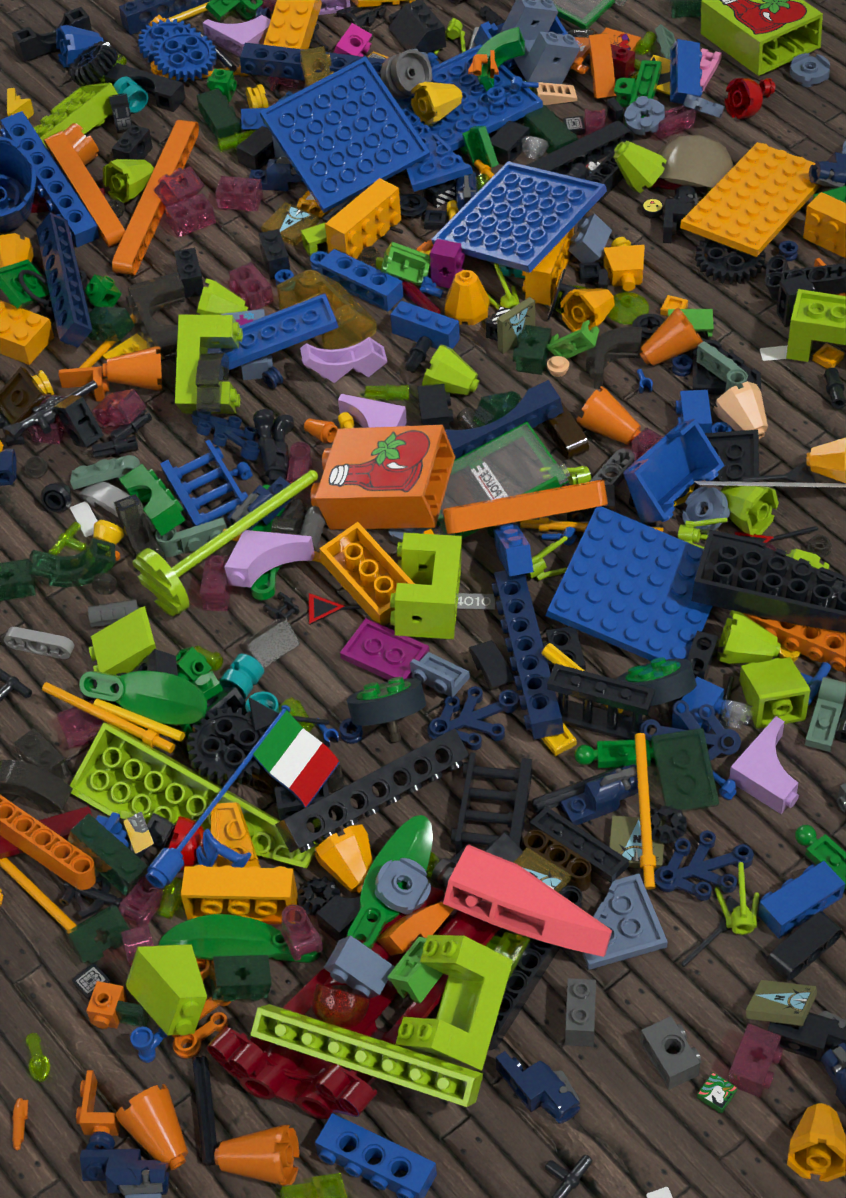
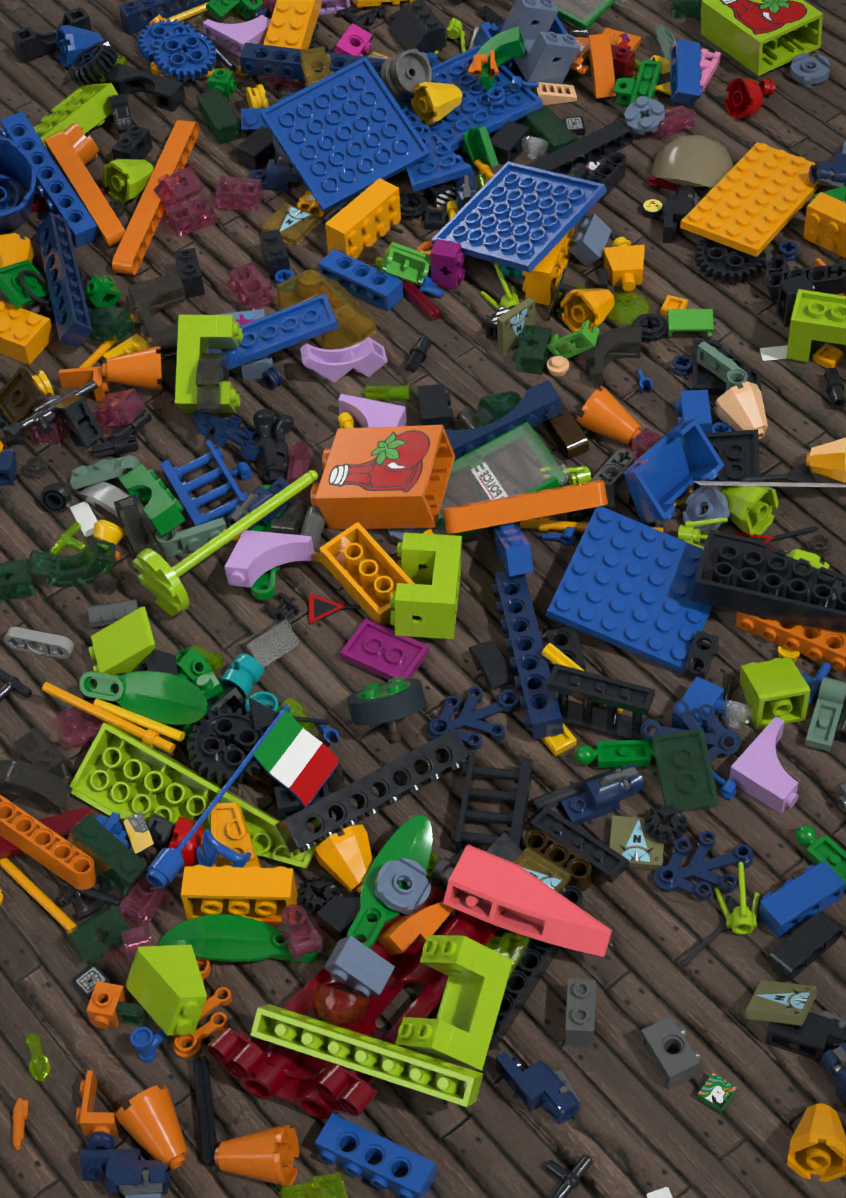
(16, 104): yellow slope -> none
(136, 95): teal wheel -> none
(171, 898): clear neon green cone -> none
(214, 586): clear pink brick -> none
(219, 300): lime cone -> none
(233, 140): clear neon green axle -> none
(240, 977): clear green brick -> none
(312, 237): lime panel -> none
(315, 258): blue bush -> none
(322, 430): orange cone -> none
(347, 737): dark blue bush -> none
(412, 975): bright green hinge -> none
(414, 322): blue brick -> none
(439, 674): sand blue bracket -> none
(451, 371): lime cone -> none
(467, 299): light orange cone -> none
(476, 601): light grey sticker -> none
(539, 563): lime plant -> none
(589, 272): black tile -> none
(594, 120): clear pink piece -> none
(614, 110): black tile -> none
(632, 922): sand blue plate -> none
(638, 165): lime cone -> none
(644, 45): clear neon green pin -> none
(647, 859): light orange bar -> none
(667, 676): wheel -> none
(670, 339): orange cone -> none
(703, 106): sand blue plate -> none
(746, 641): lime cone -> none
(755, 1045): clear pink brick -> none

